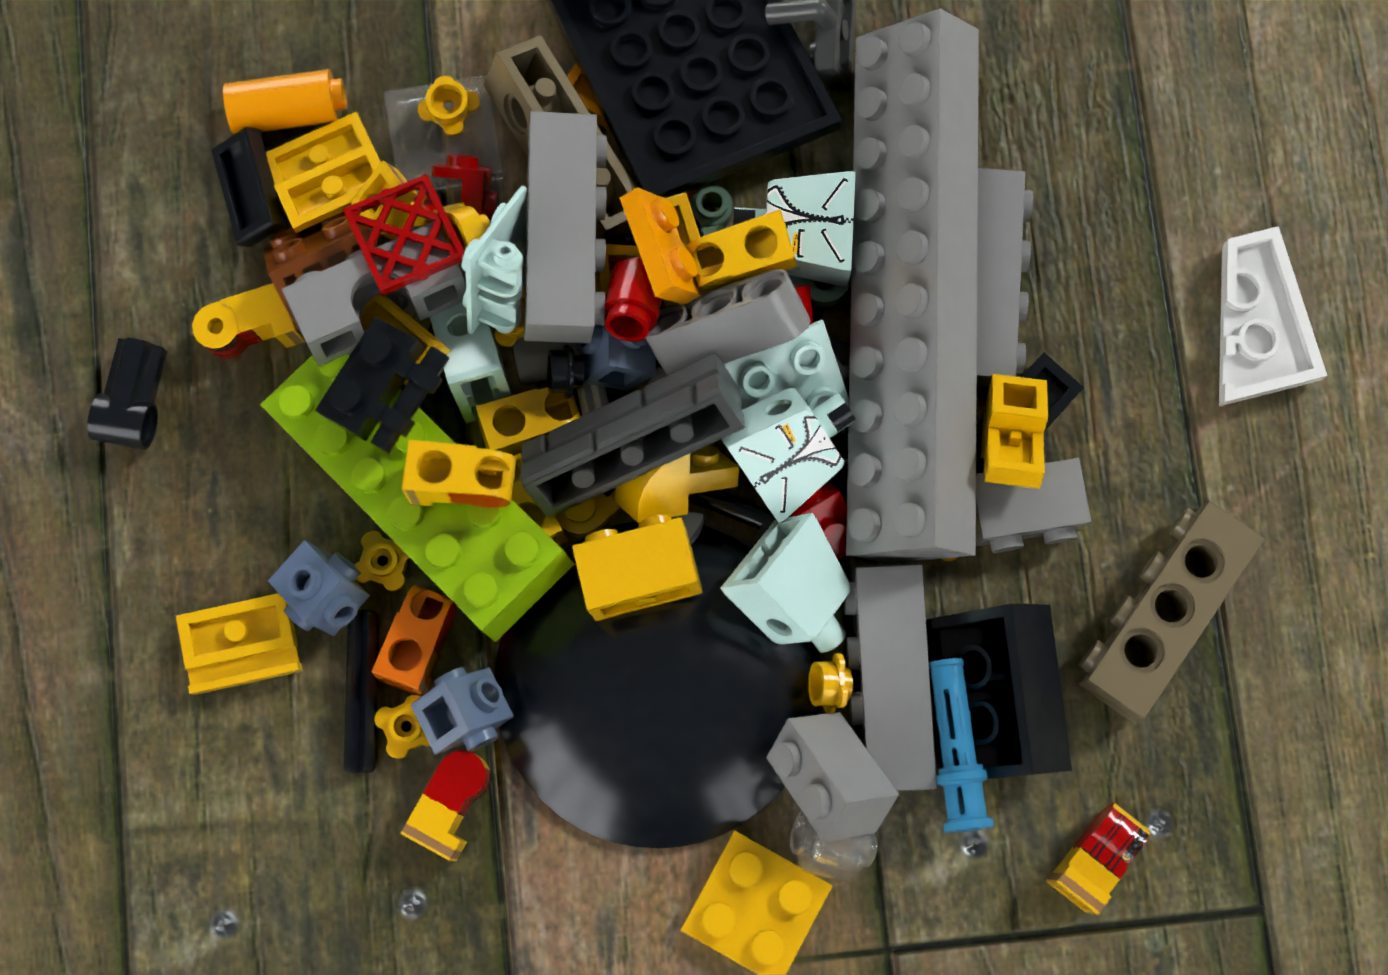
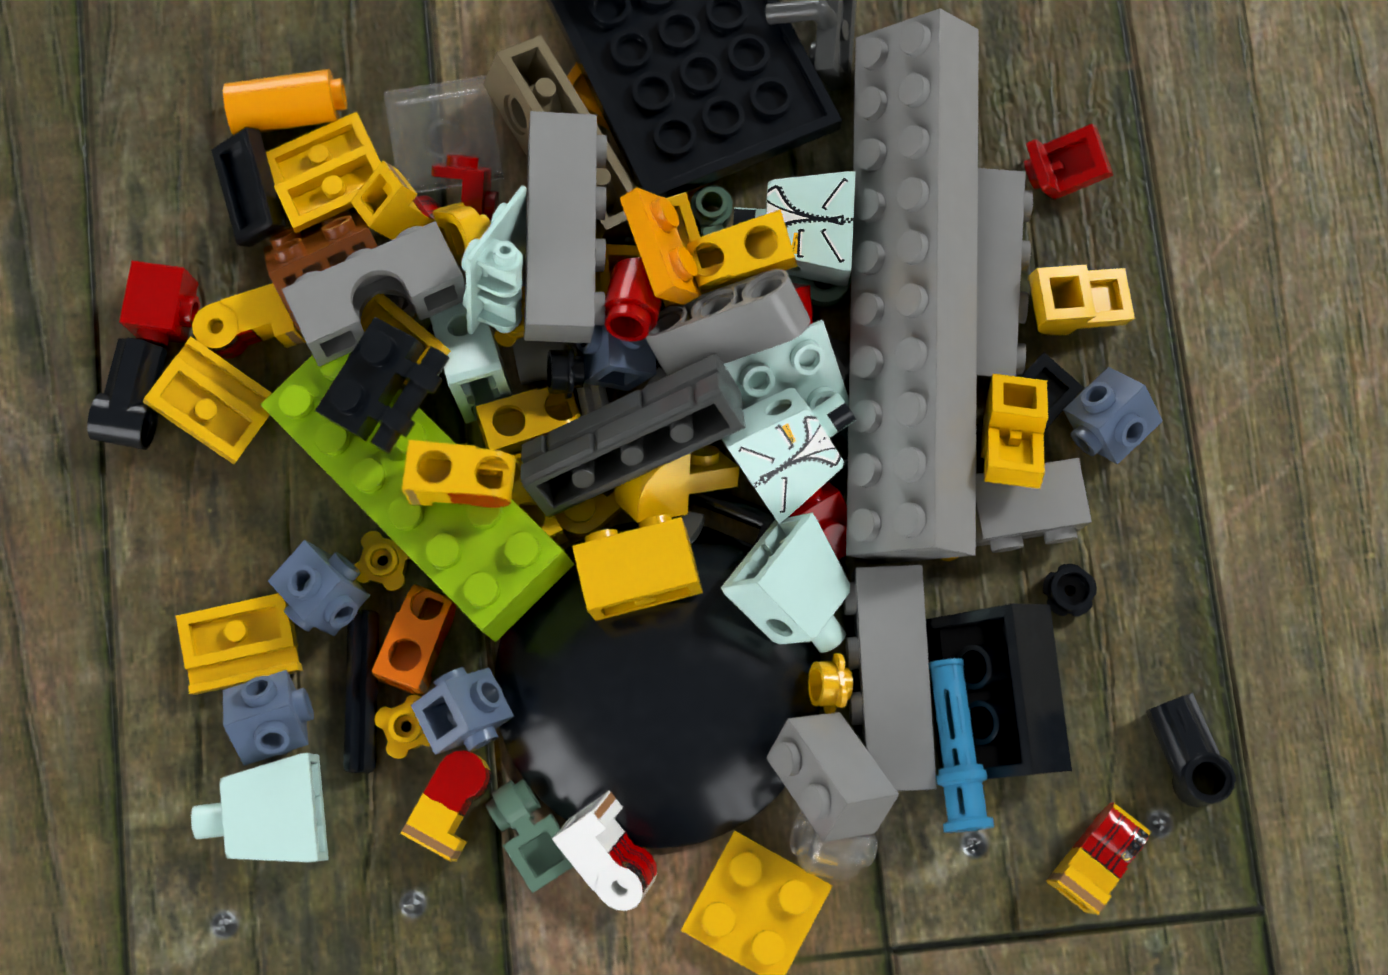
(159, 303): none -> red brick
(210, 400): none -> yellow plate
(266, 717): none -> sand blue brick
(269, 812): none -> light aqua torso
(388, 198): red window -> none
(446, 90): yellow plate -> none
(533, 849): none -> sand green plate
(606, 855): none -> white leg
(1067, 162): none -> red bracket
(1079, 298): none -> yellow brick
(1083, 586): none -> black plate
(1112, 416): none -> sand blue brick
(1190, 744): none -> black piece
(1226, 550): dark tan brick -> none
(1263, 321): white wing -> none

